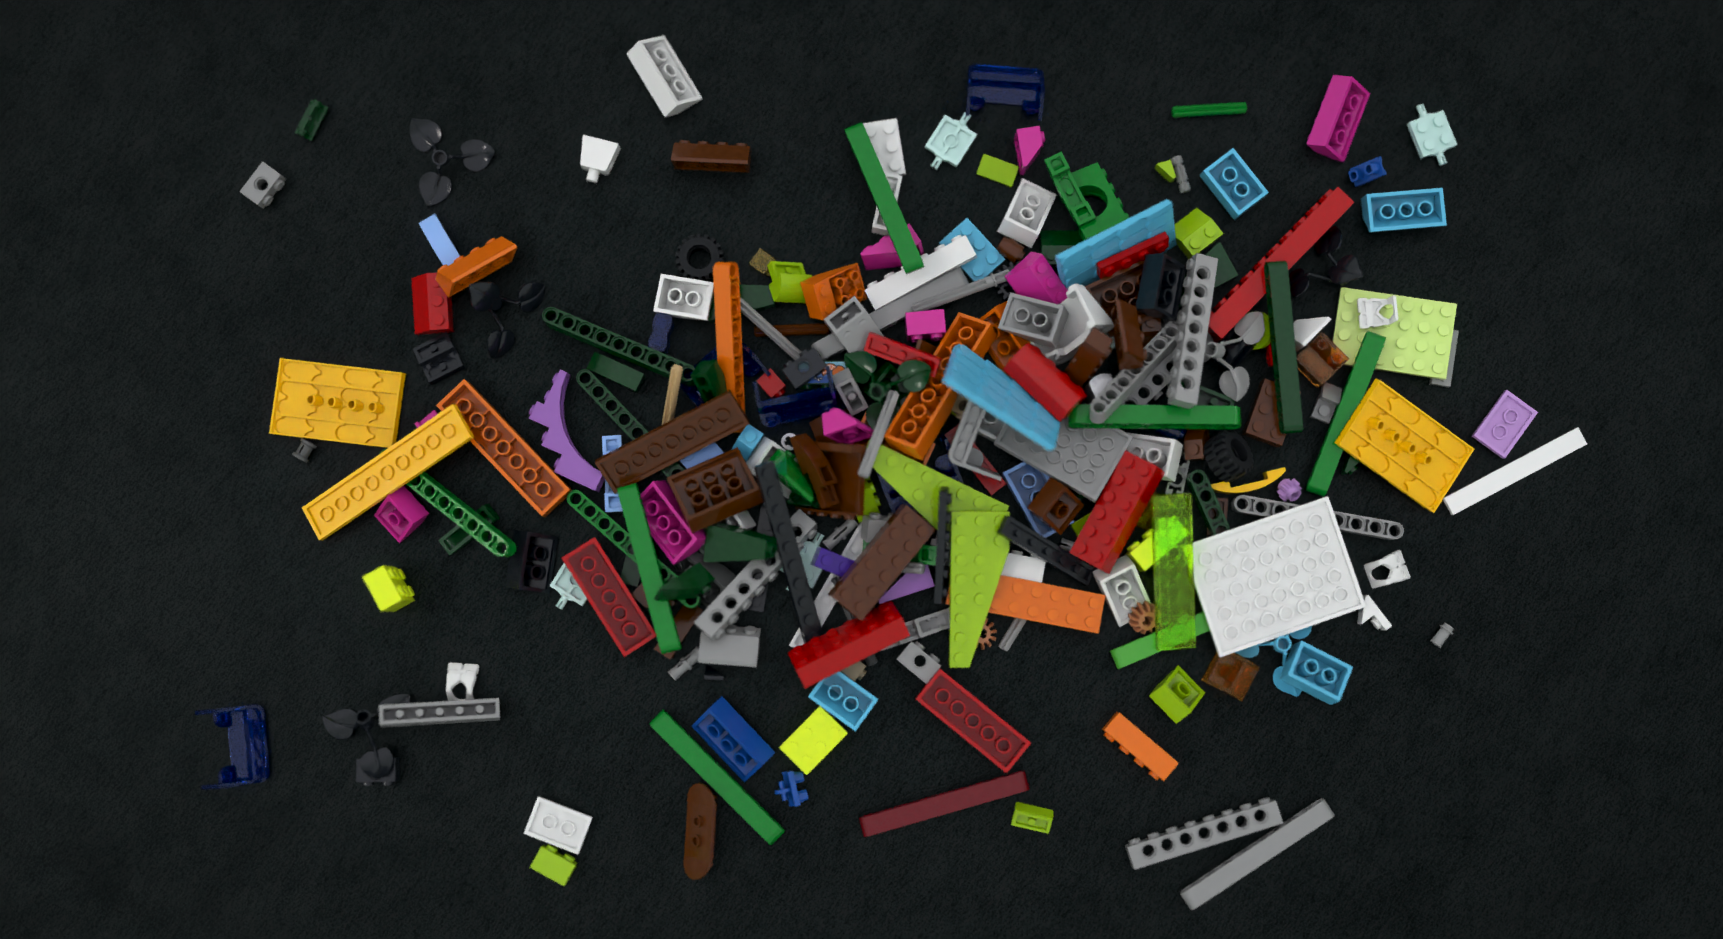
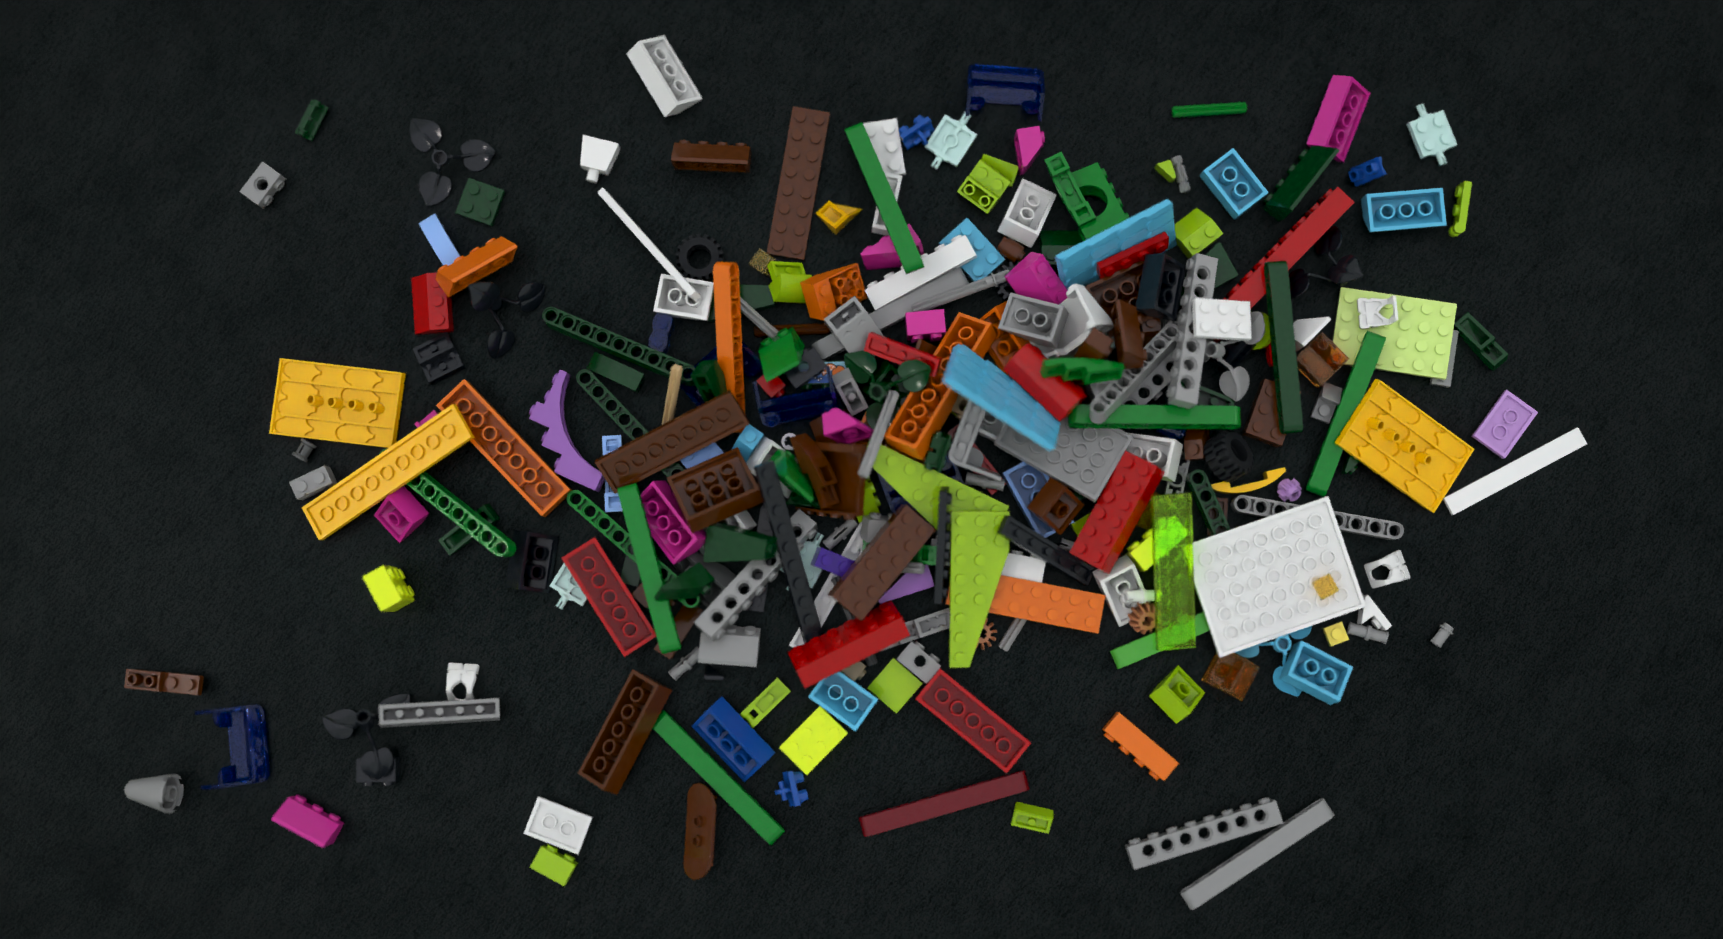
(156, 792): none -> light grey cone
(163, 681): none -> reddish brown slope
(308, 821): none -> dark pink slope
(313, 482): none -> light grey brick
(480, 202): none -> dark green plate
(624, 732): none -> reddish brown brick
(649, 244): none -> white tile
(765, 702): none -> lime plate
(780, 353): none -> green slope
(798, 183): none -> reddish brown plate
(837, 215): none -> yellow slope
(894, 685): none -> lime slope
(918, 133): none -> blue hips
(937, 459): none -> dark green hinge
(984, 186): none -> lime brick
(984, 481): none -> light grey pin
(1082, 368): none -> green slope
(1140, 596): none -> white pin
(1221, 319): none -> white plate
(1298, 181): none -> dark green slope
(1325, 586): none -> clear yellow tile
(1335, 634): none -> light yellow plate
(1367, 632): none -> light grey pin
(1460, 209): none -> lime plate
(1481, 341): none -> dark green slope

